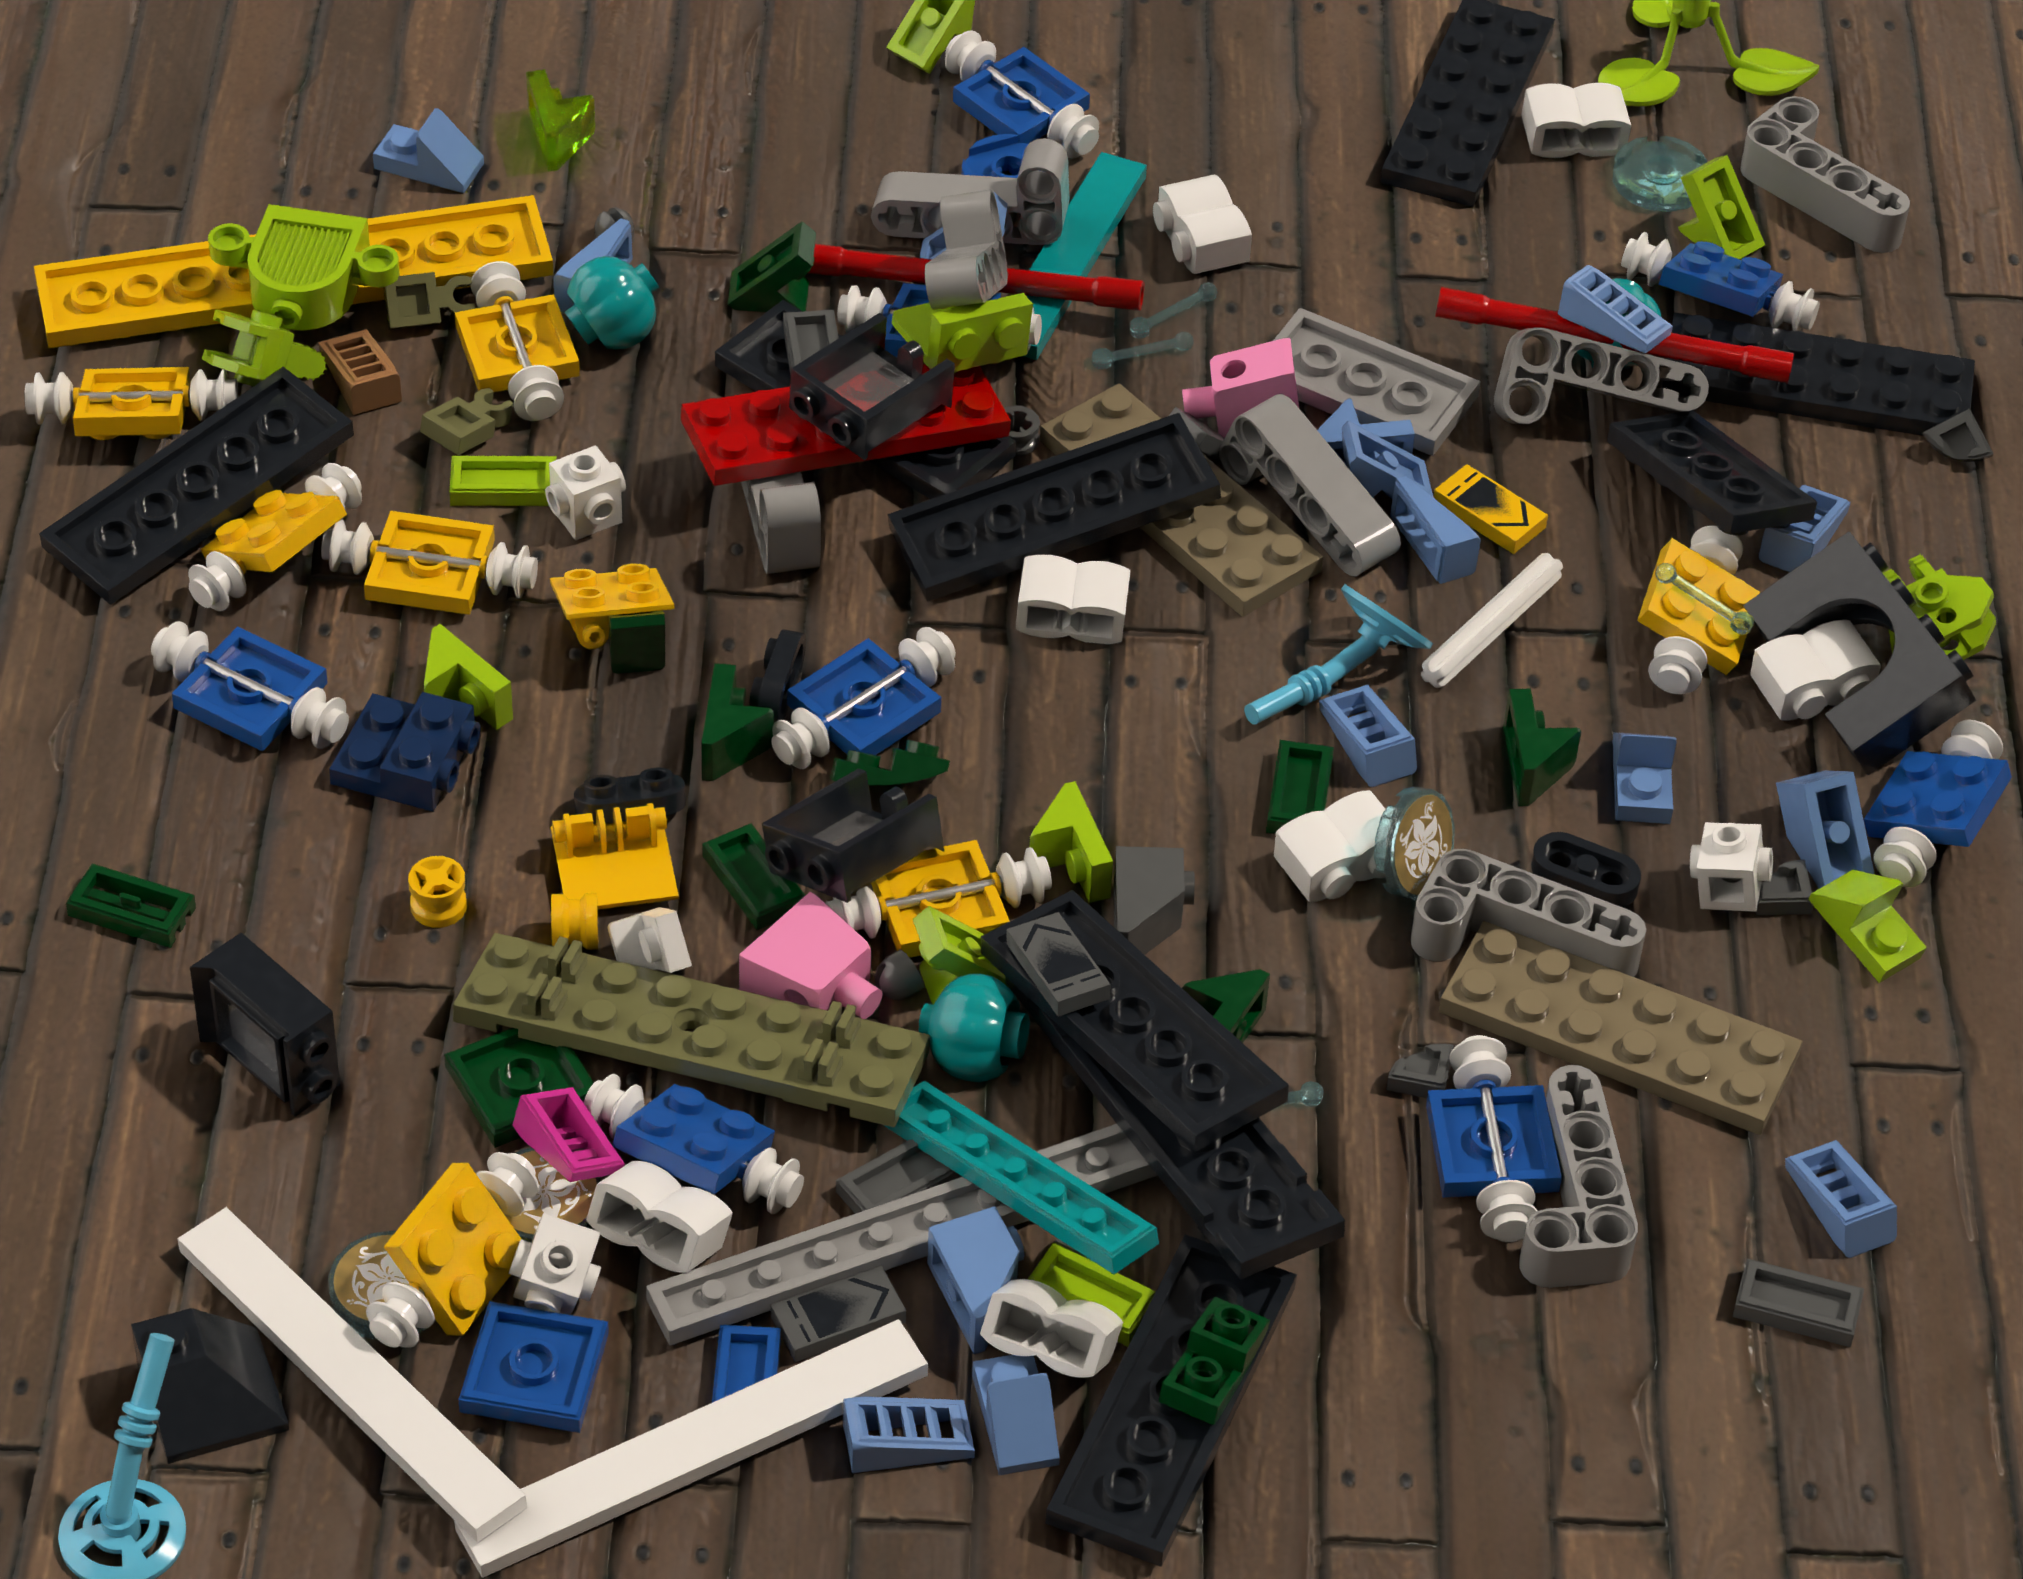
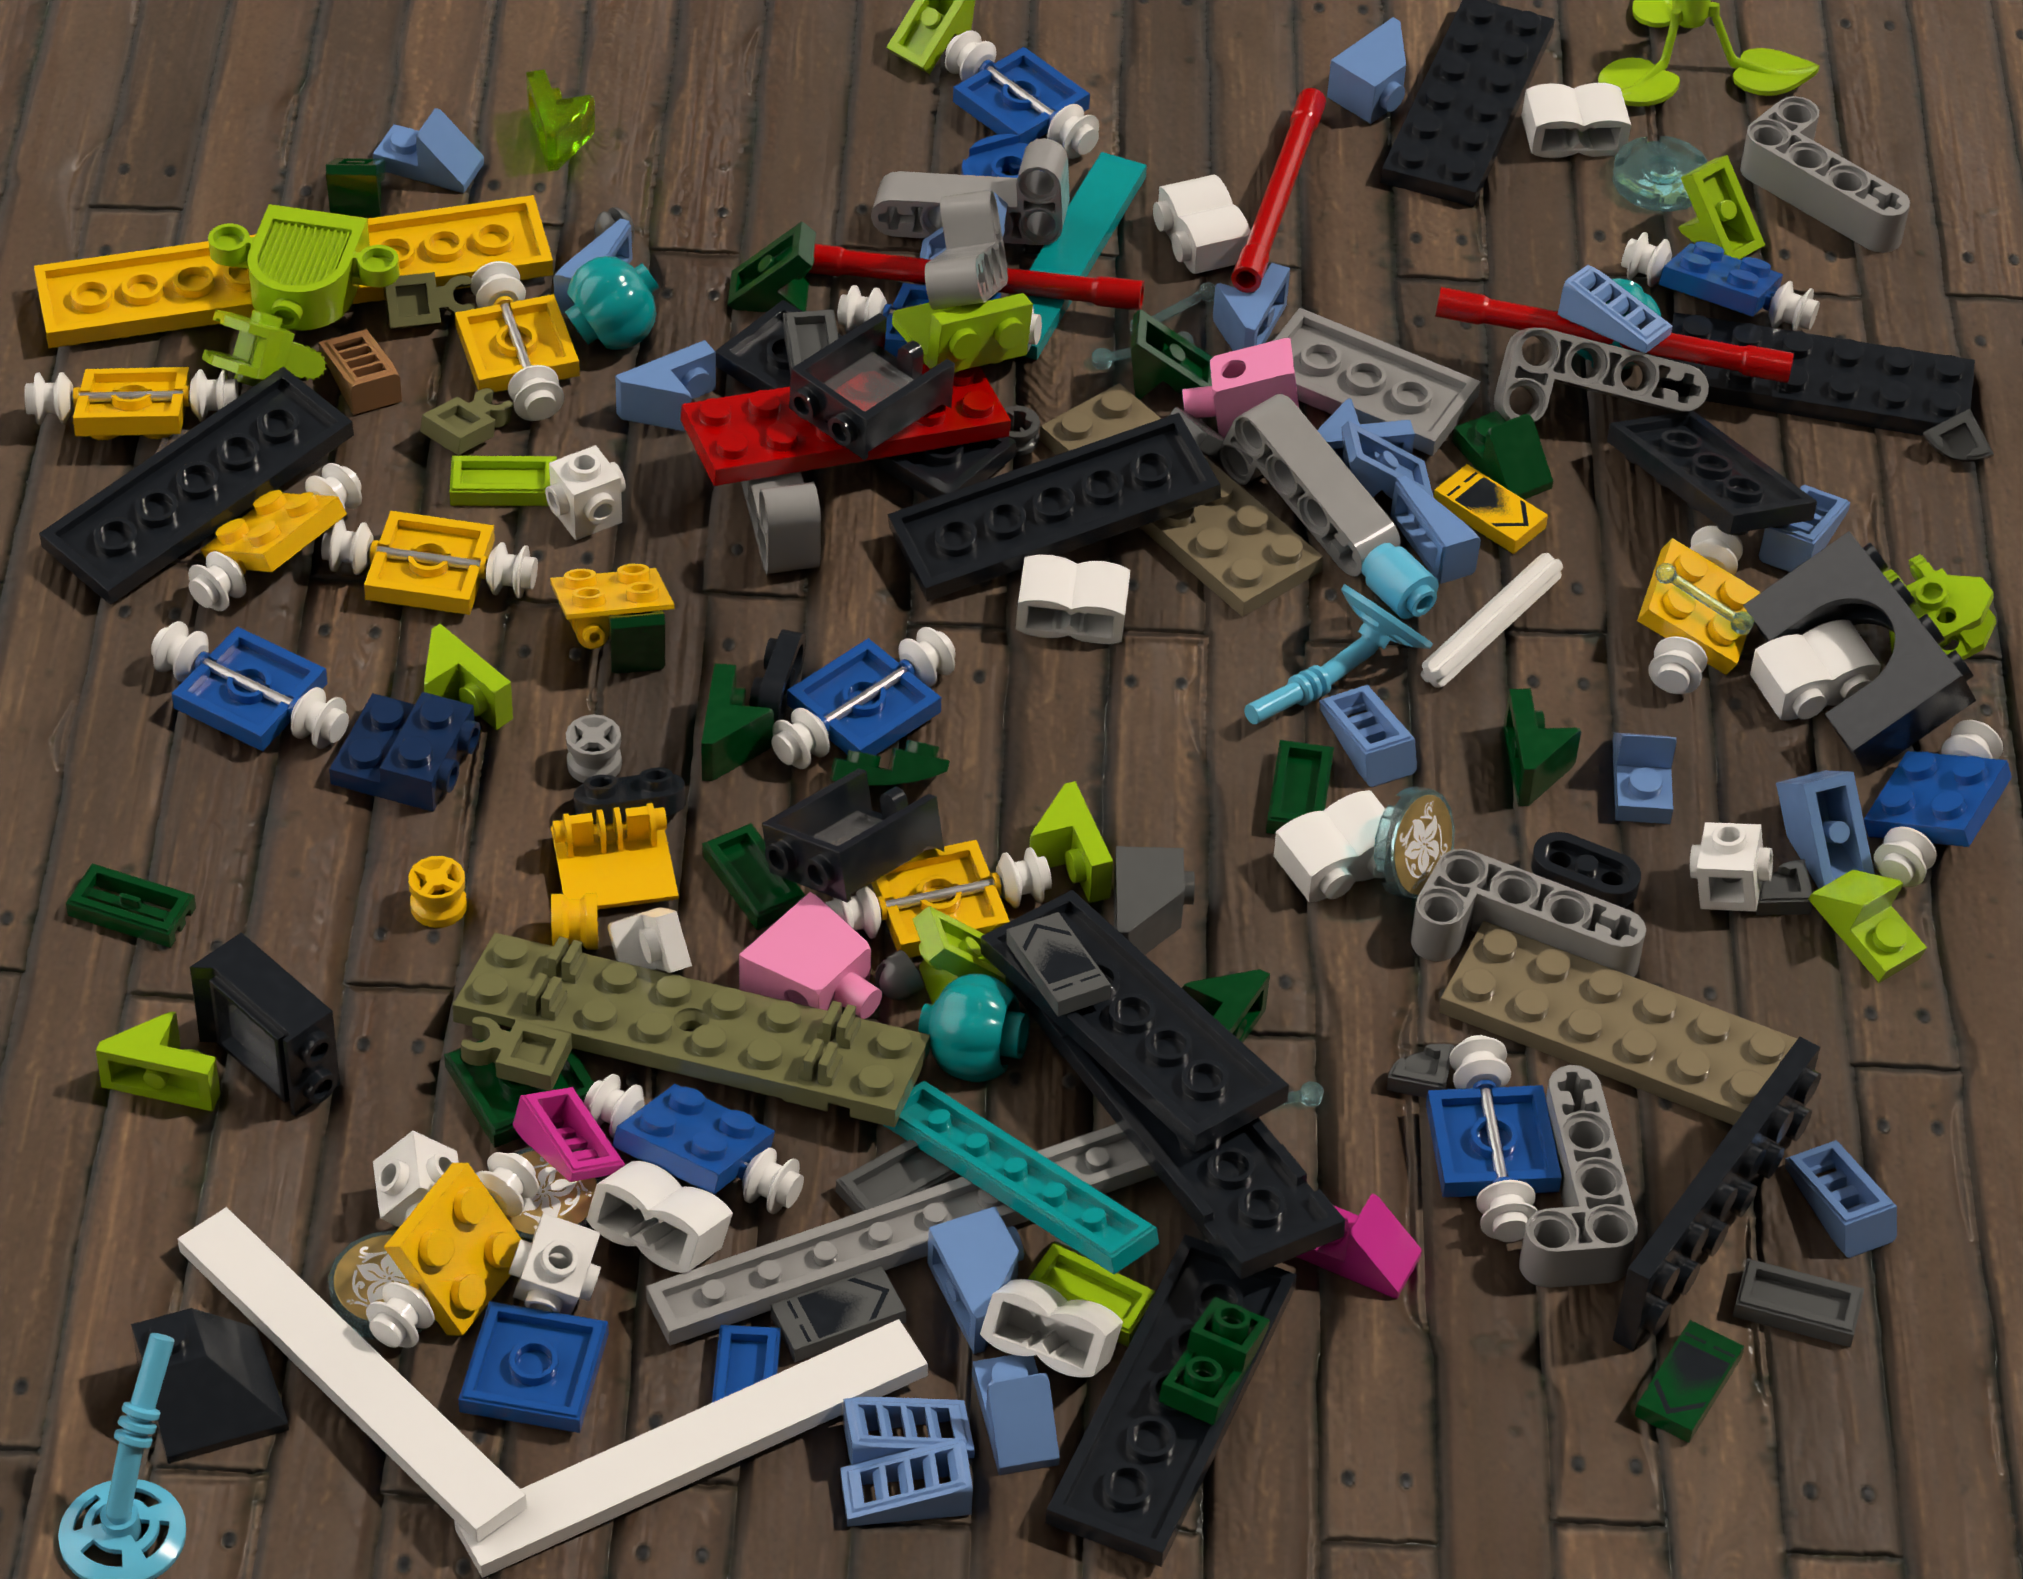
(152, 1065): none -> lime slope
(355, 186): none -> dark green slope
(408, 1174): none -> white brick
(523, 1055): none -> olive plate
(593, 747): none -> light grey wheel
(659, 388): none -> medium blue slope
(925, 1463): none -> medium blue slope
(1165, 356): none -> dark green slope
(1250, 317): none -> medium blue slope
(1255, 254): none -> red piece
(1370, 73): none -> medium blue slope
(1373, 1250): none -> dark pink slope
(1400, 580): none -> medium azure brick
(1506, 452): none -> dark green slope
(1689, 1381): none -> dark green tile
(1719, 1190): none -> black plate

